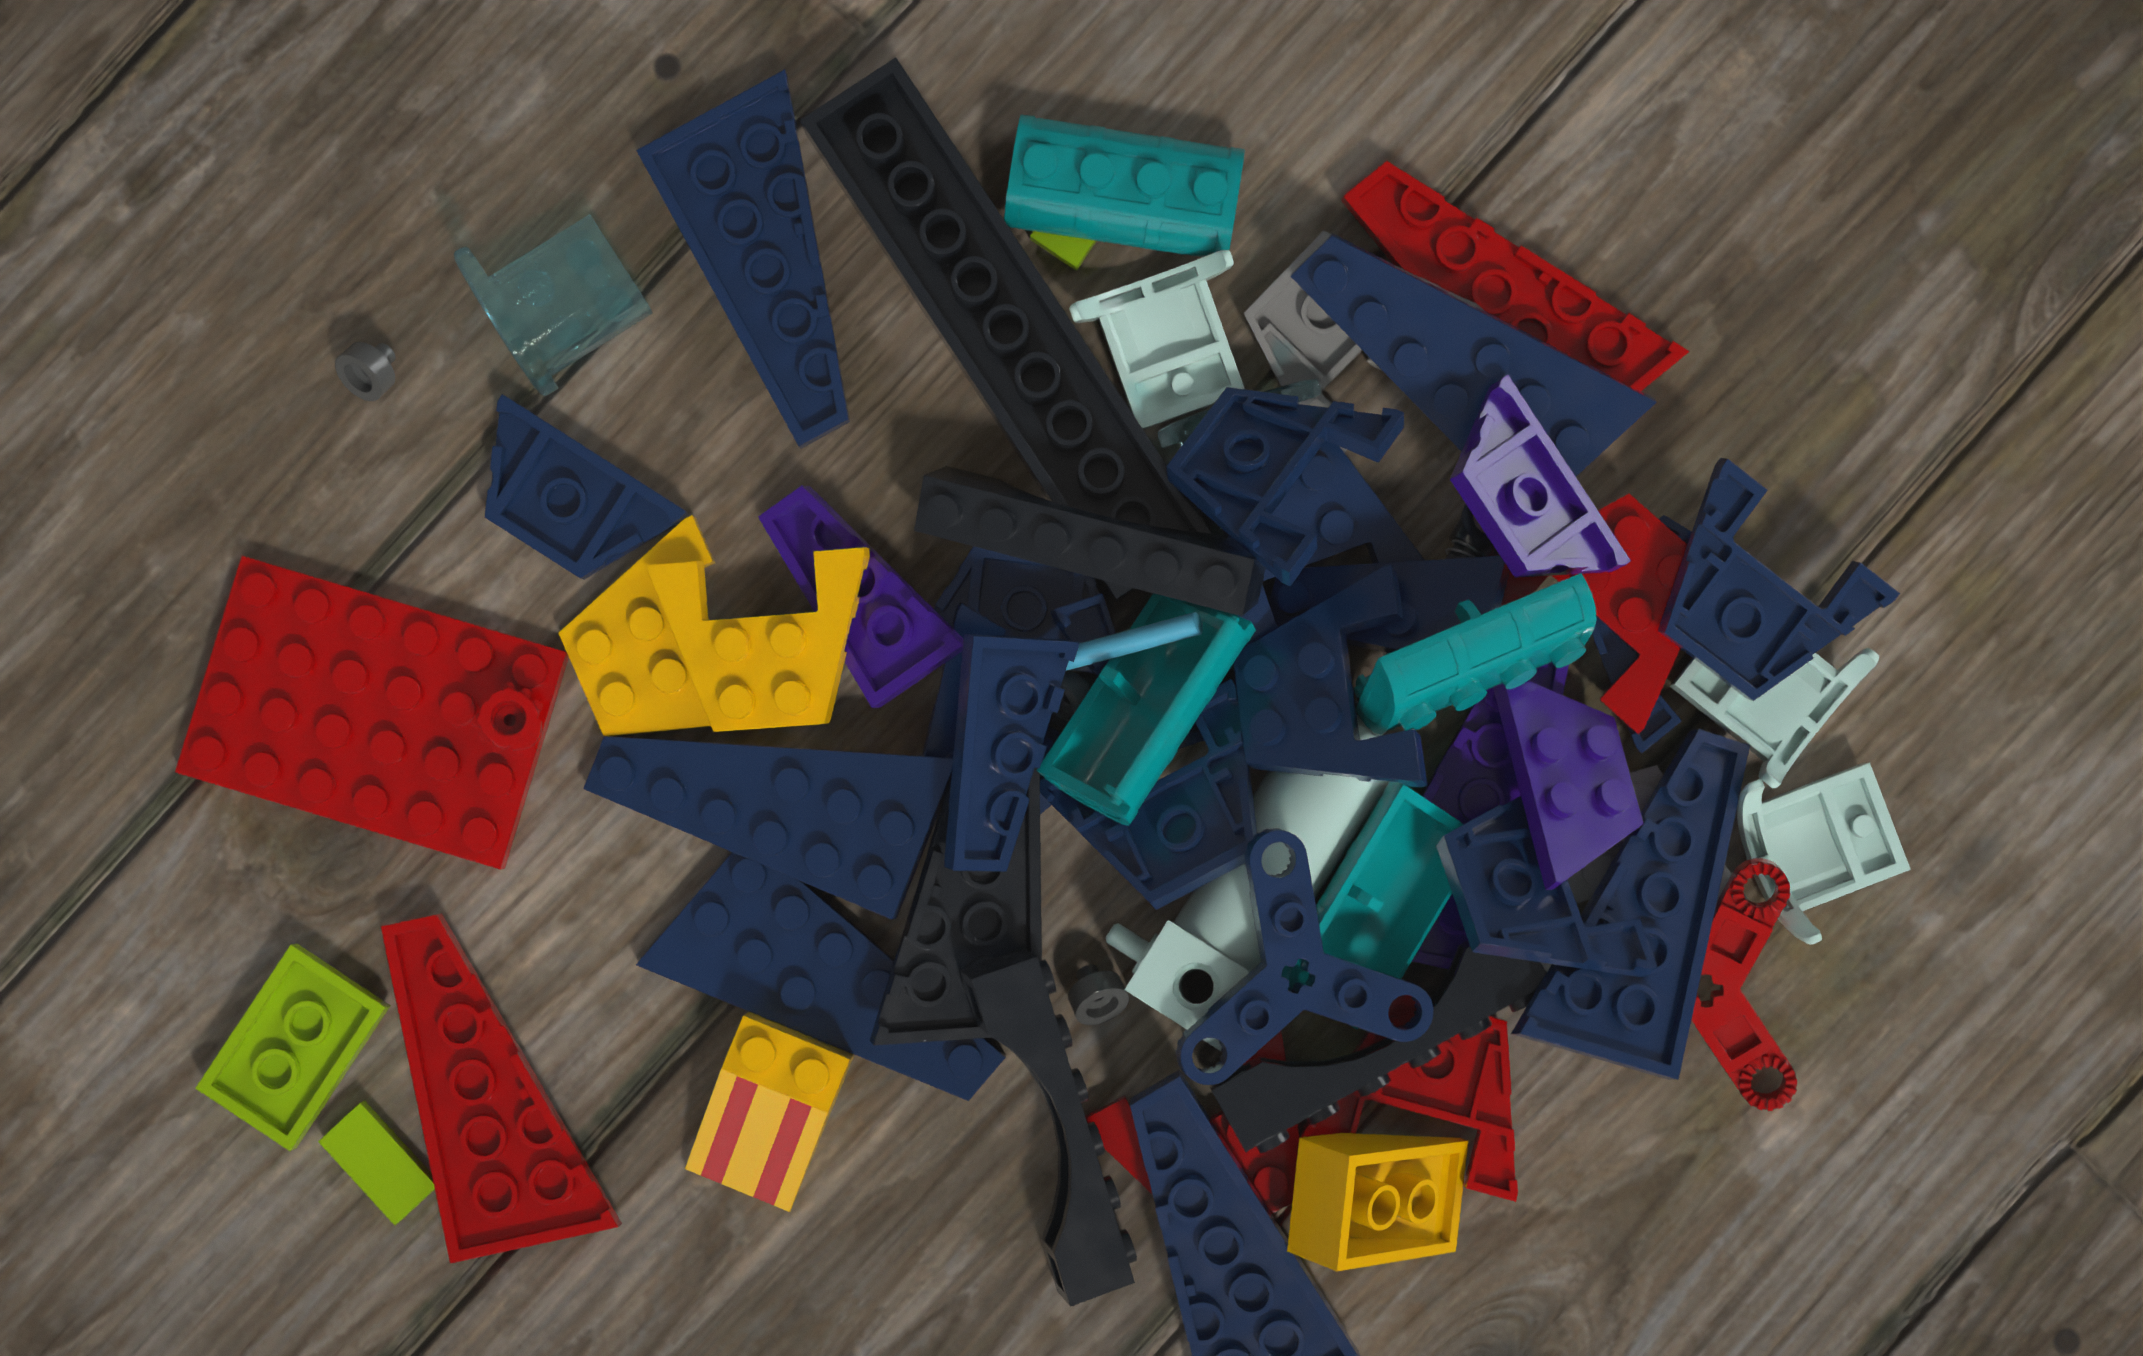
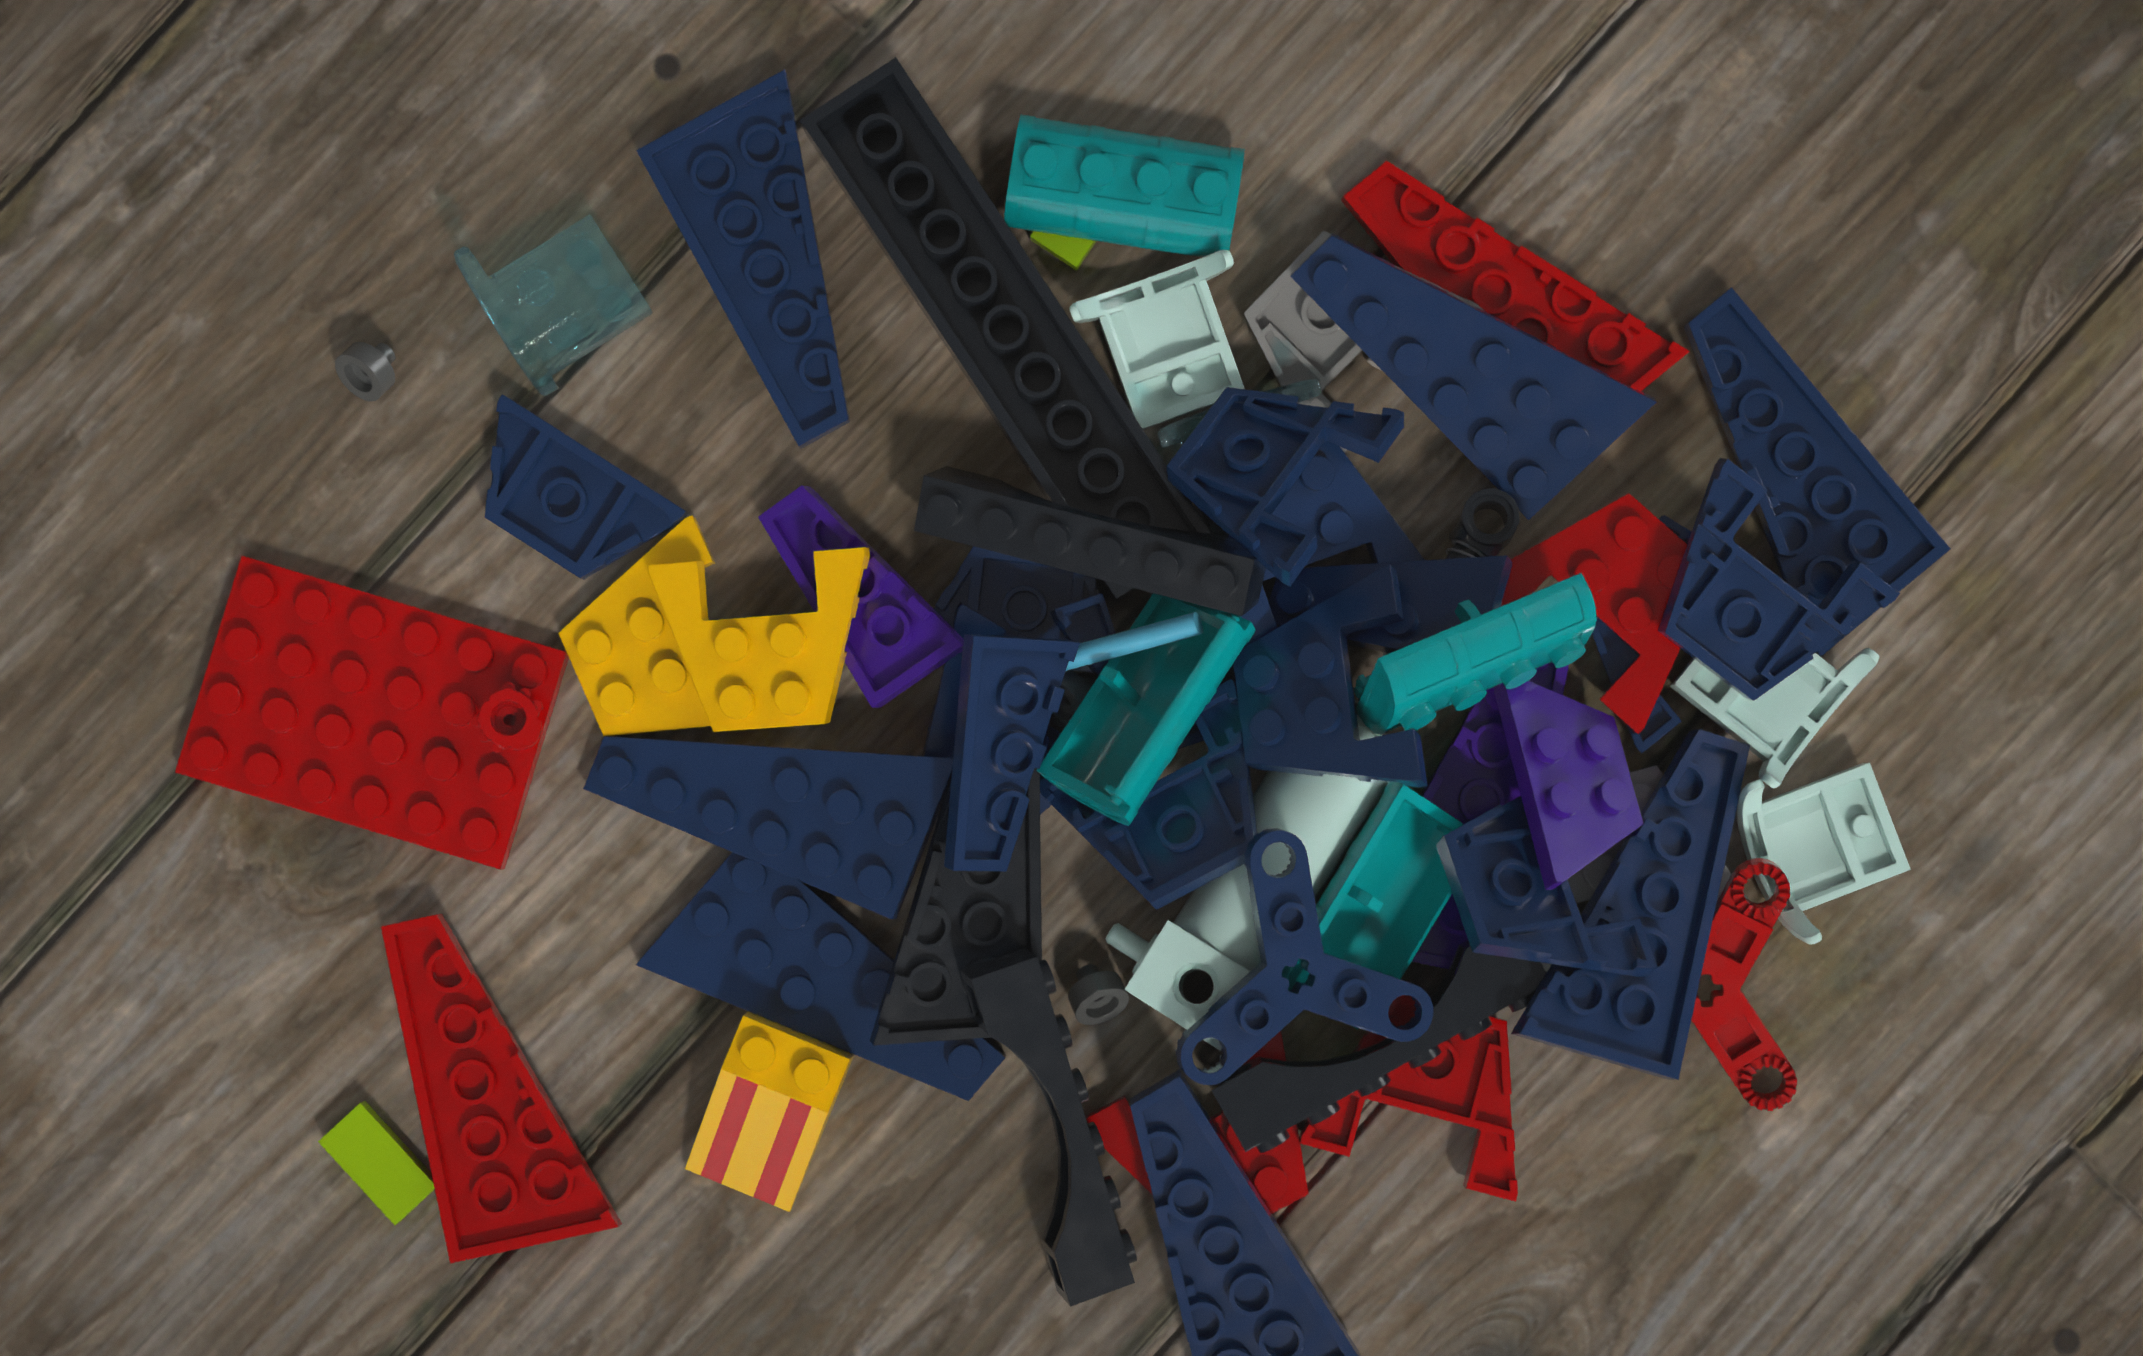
(293, 1047): lime plate -> none
(1376, 1198): yellow slope -> none
(1529, 494): wing -> none
(1824, 487): none -> dark blue wing

